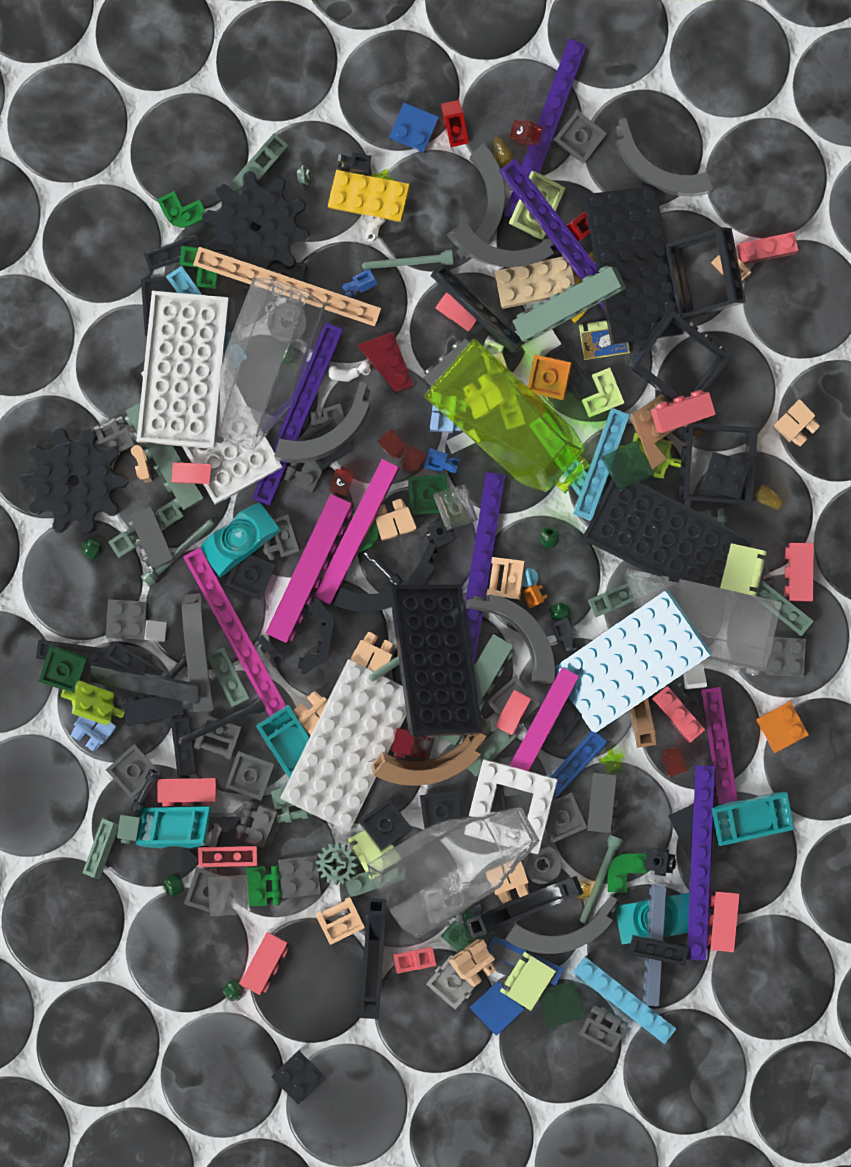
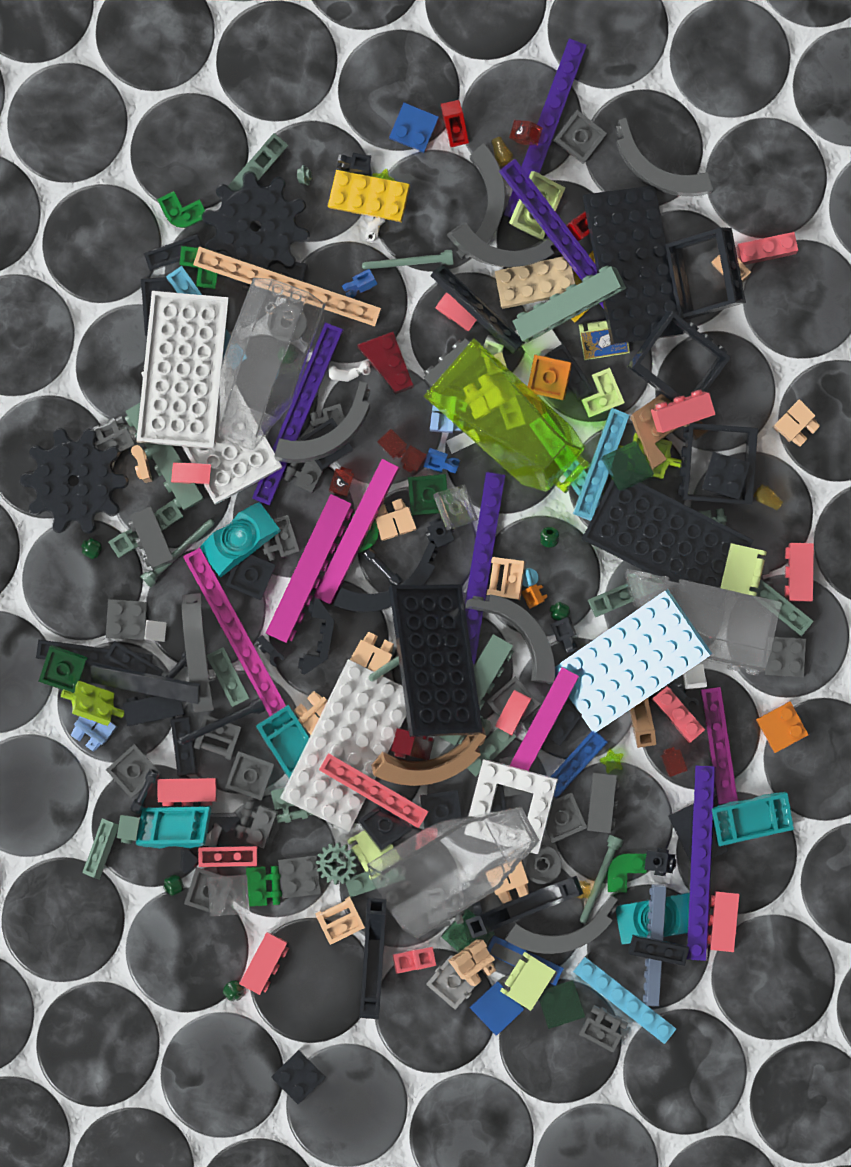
(373, 790): none -> coral plate

